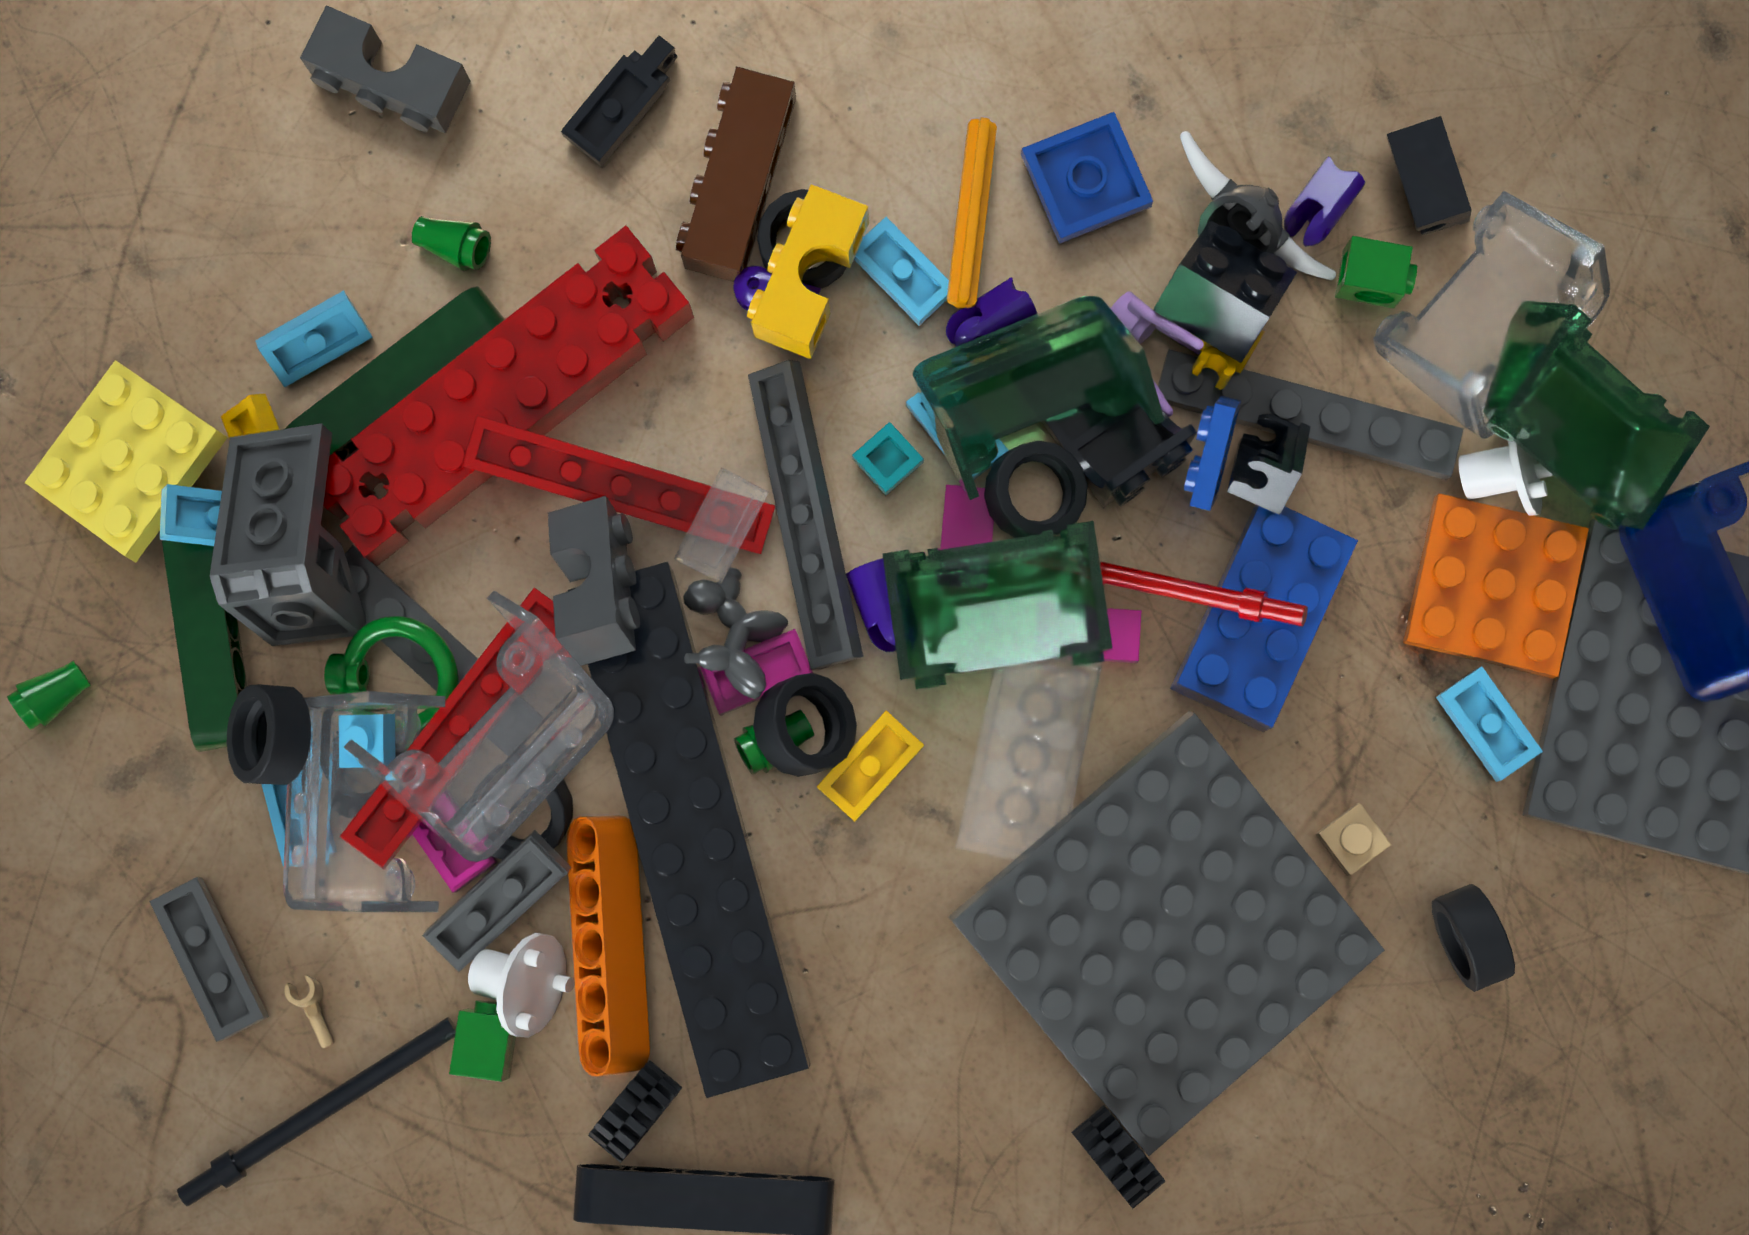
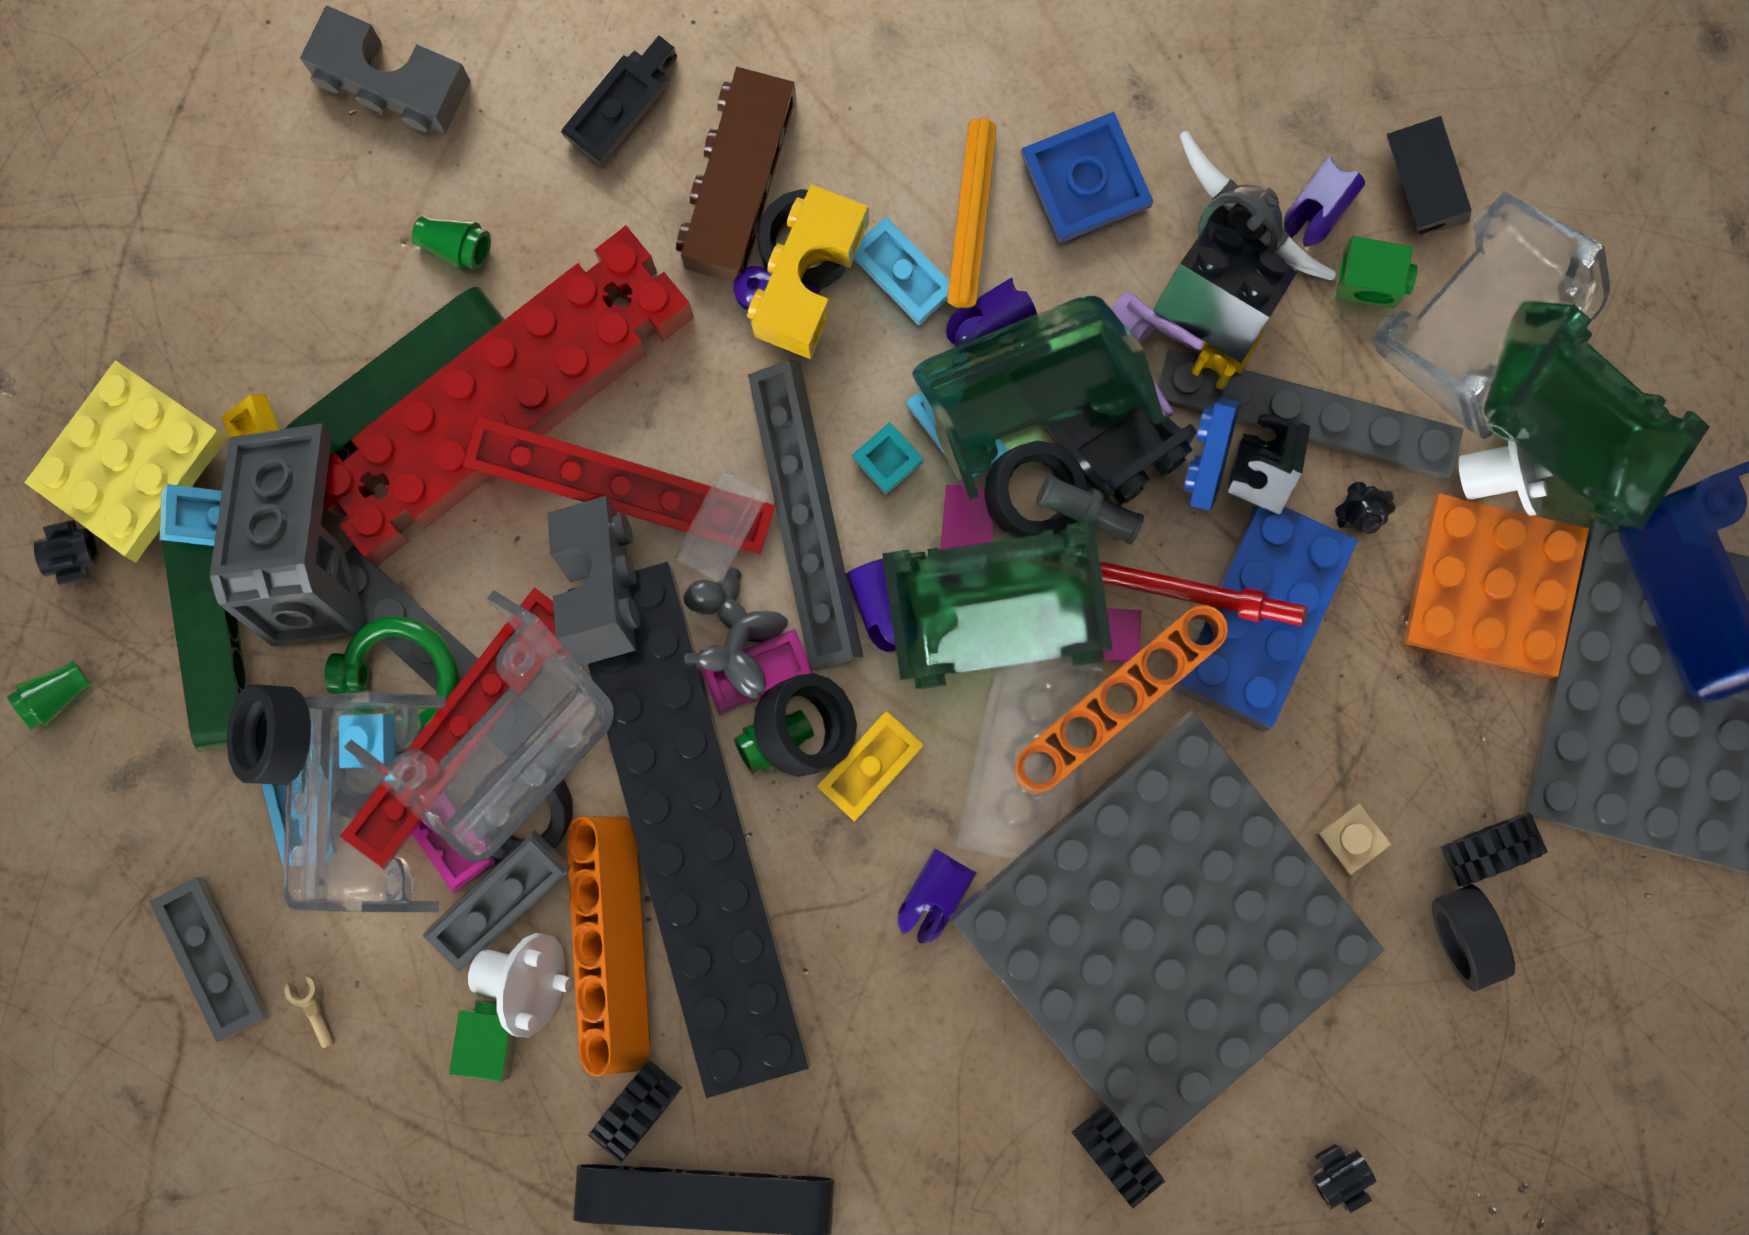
(66, 552): none -> black gear
(232, 1165): black bar -> none
(313, 338): medium azure plate -> none
(936, 890): none -> dark purple piece
(1090, 506): none -> dark grey pin
(1138, 681): none -> orange beam
(1343, 1178): none -> black gear
(1365, 508): none -> black plant
(1489, 724): medium azure plate -> none
(1494, 849): none -> black tyre

